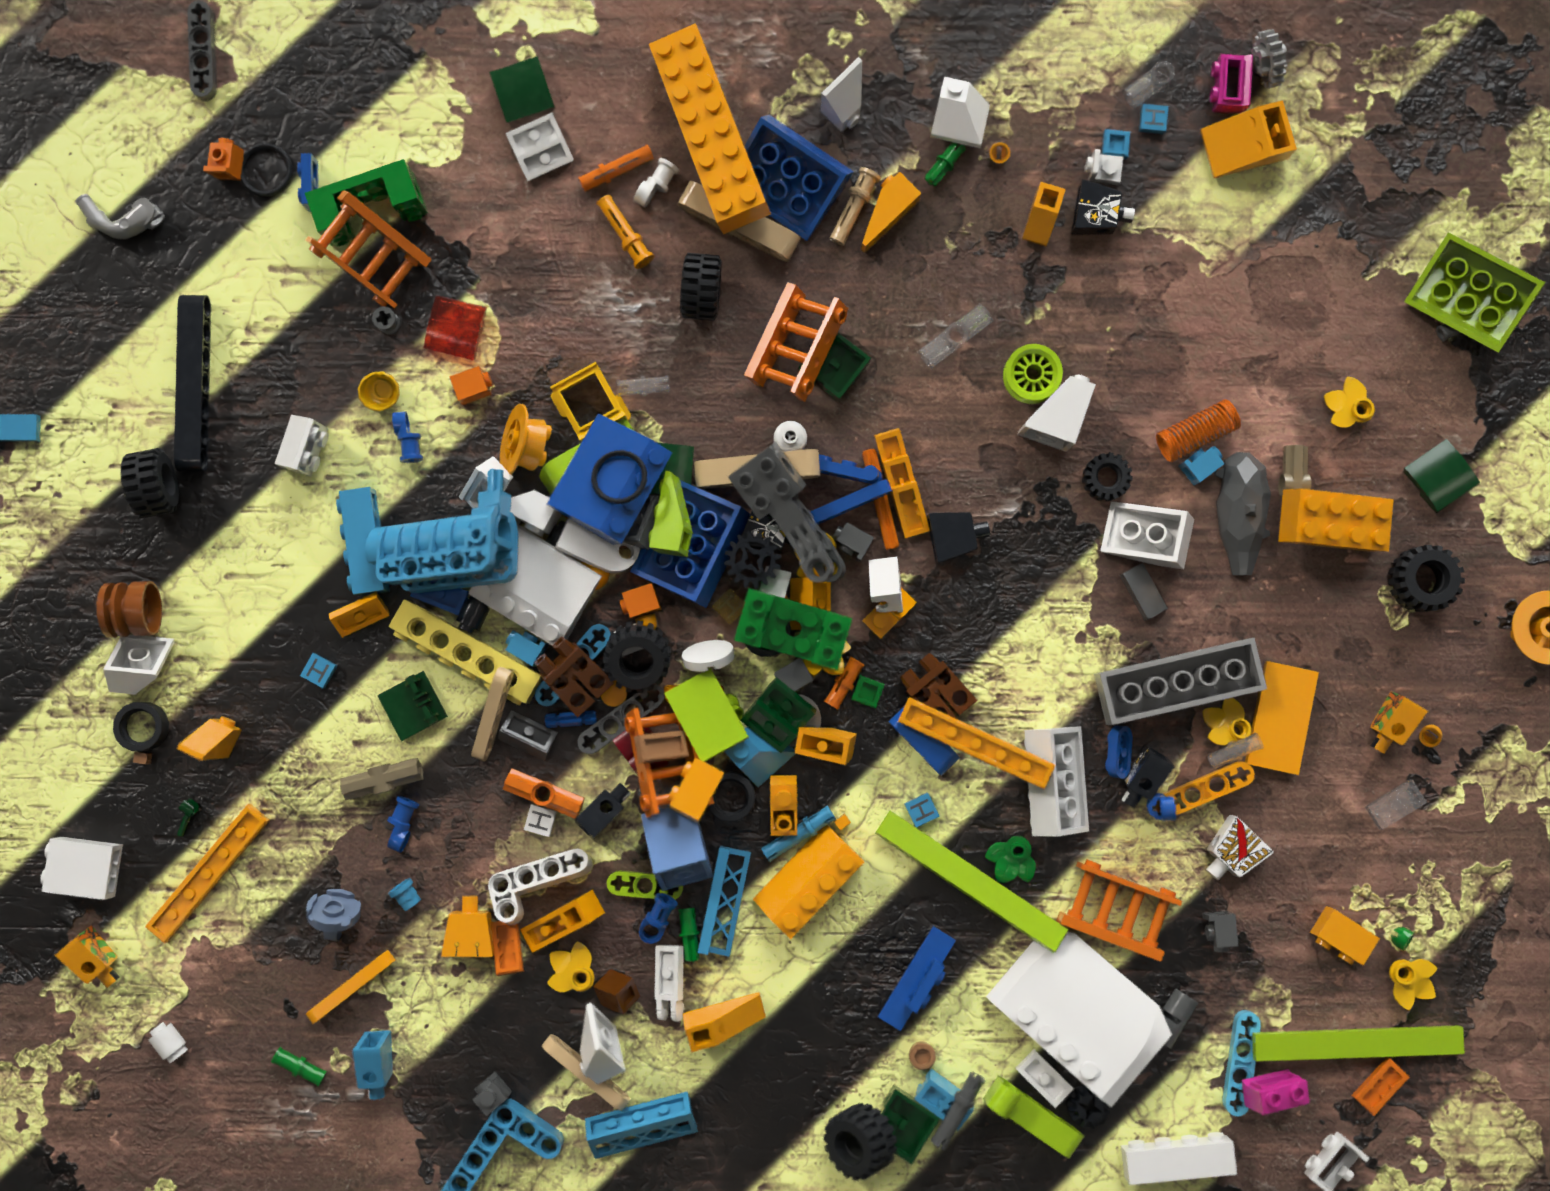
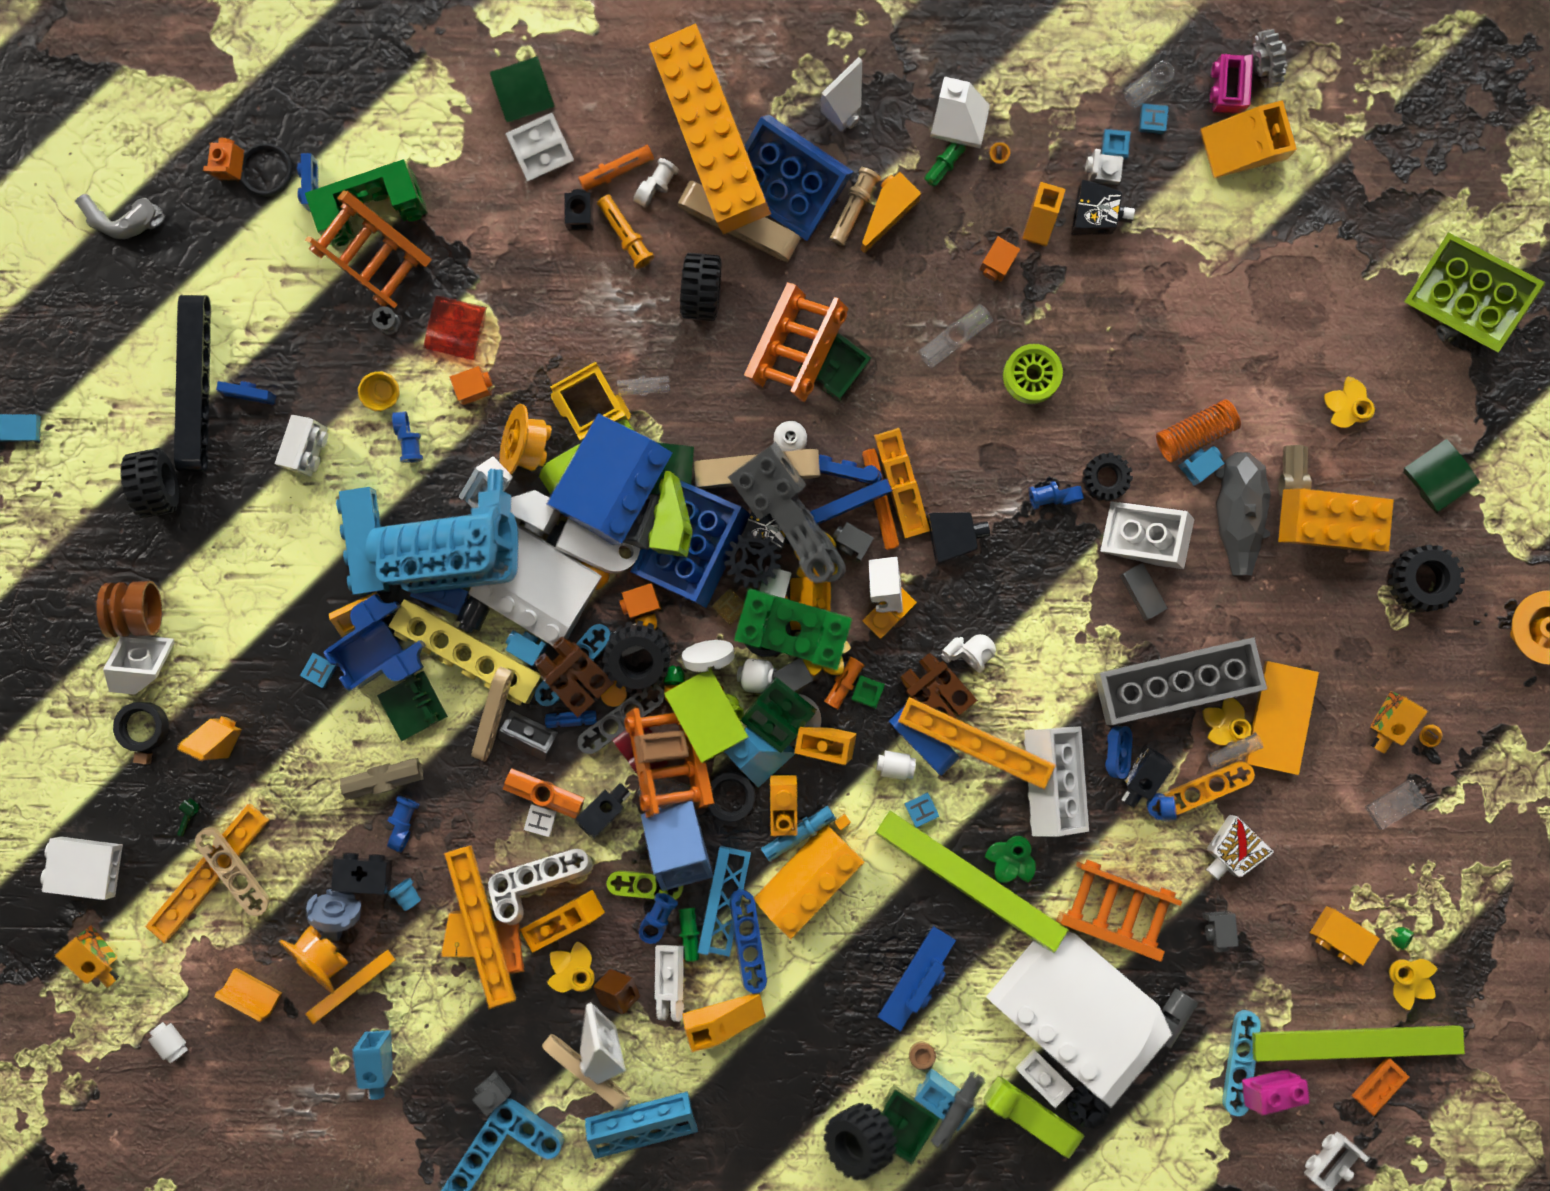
(198, 51): dark grey beam -> none
(228, 874): none -> tan beam
(246, 391): none -> blue plate
(249, 995): none -> light orange panel
(299, 1066): green pin -> none
(316, 957): none -> light orange piece
(346, 876): none -> black brick
(373, 647): none -> blue piece
(480, 926): none -> light orange tile
(579, 221): none -> black brick
(618, 453): black tyre -> none
(674, 676): none -> green hinge
(696, 789): light orange brick -> none
(746, 941): none -> blue beam
(755, 675): none -> white head
(896, 765): none -> white brick
(975, 651): none -> white piece
(999, 259): none -> orange brick
(1052, 494): none -> blue connector
(1062, 415): white slope -> none
(1178, 1159): white brick -> none

